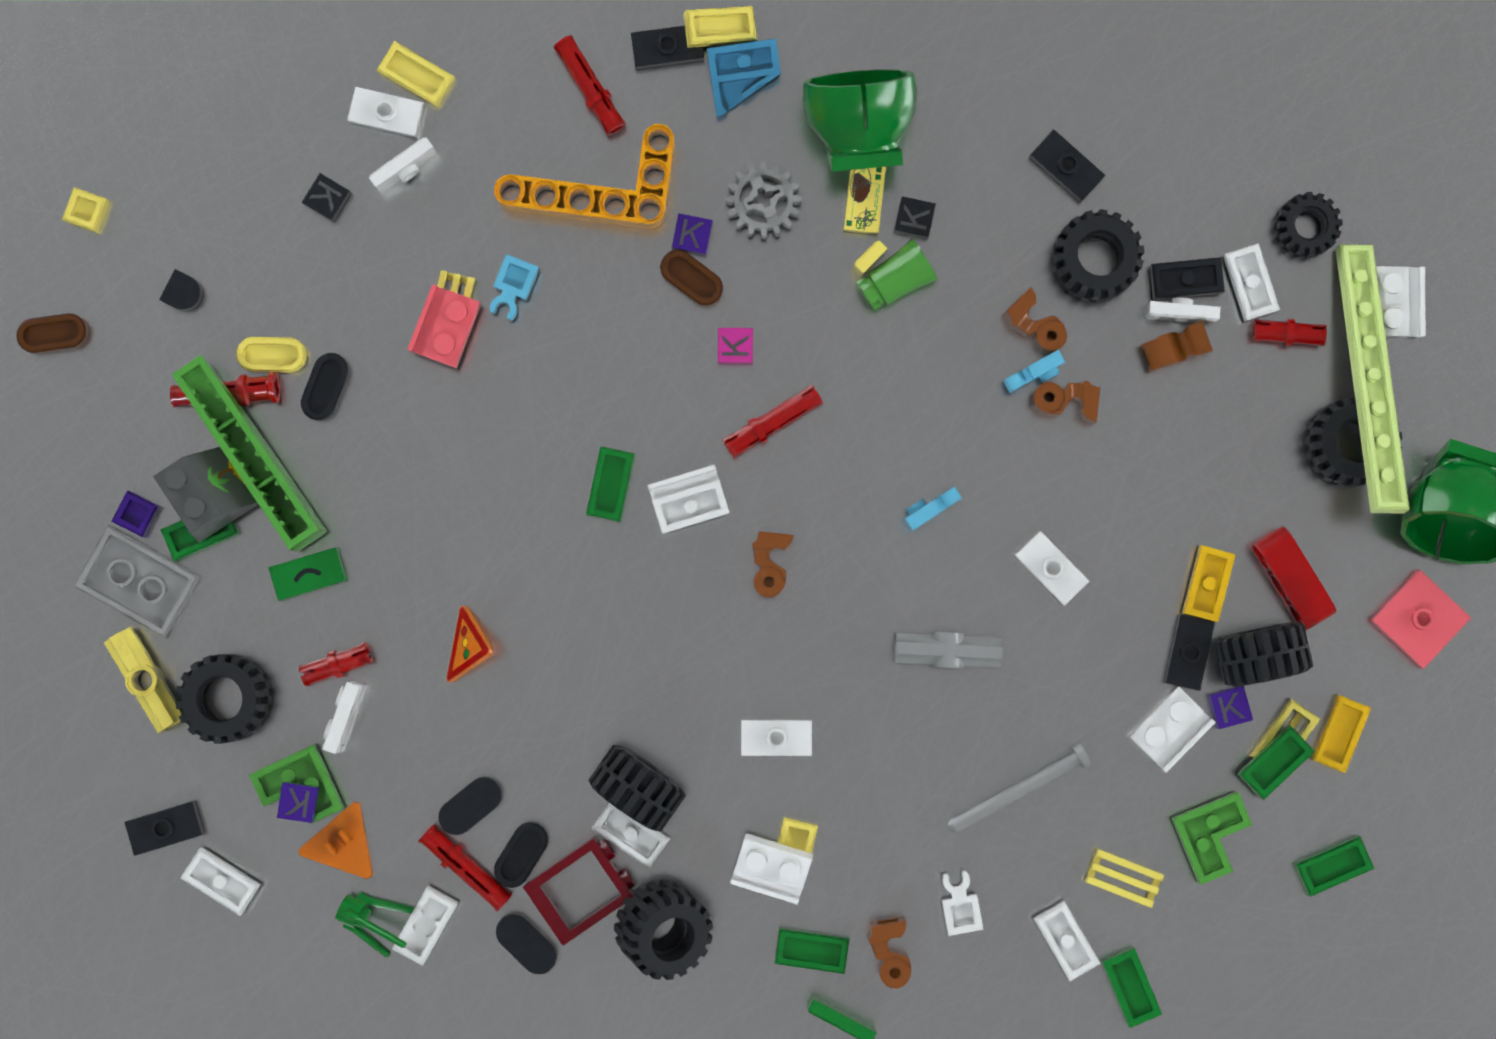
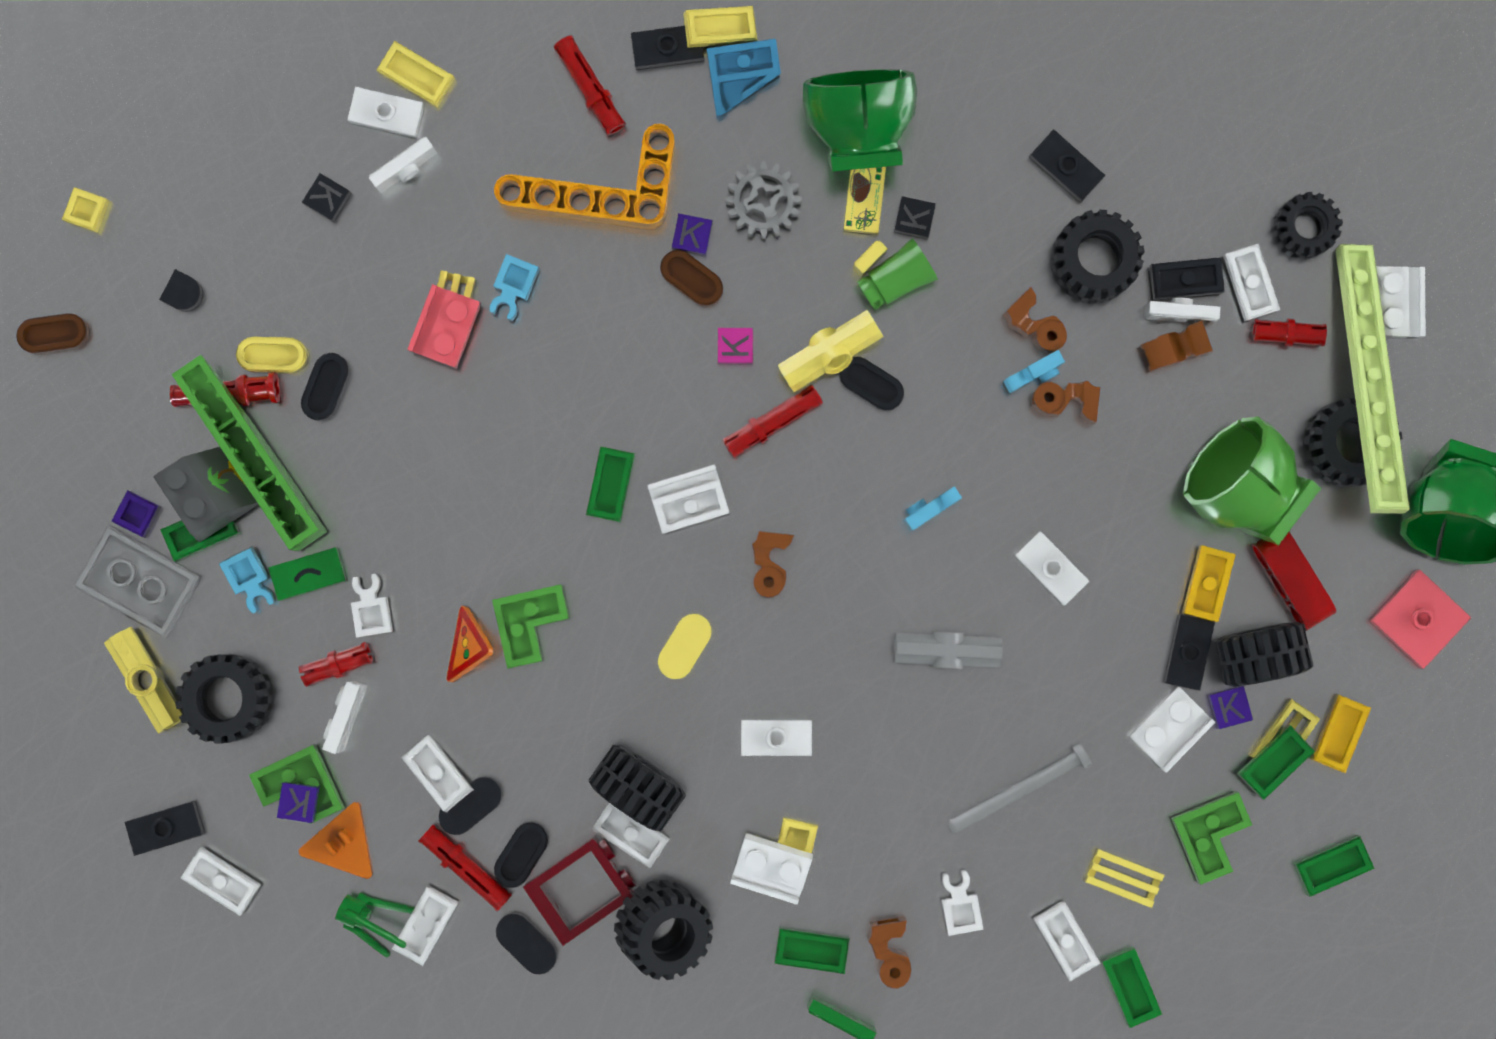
(246, 573): none -> medium azure plate
(370, 614): none -> white plate
(437, 773): none -> white plate
(517, 621): none -> bright green plate
(684, 646): none -> light yellow tile
(830, 350): none -> light yellow piece
(872, 384): none -> black tile
(1249, 481): none -> bright green plate

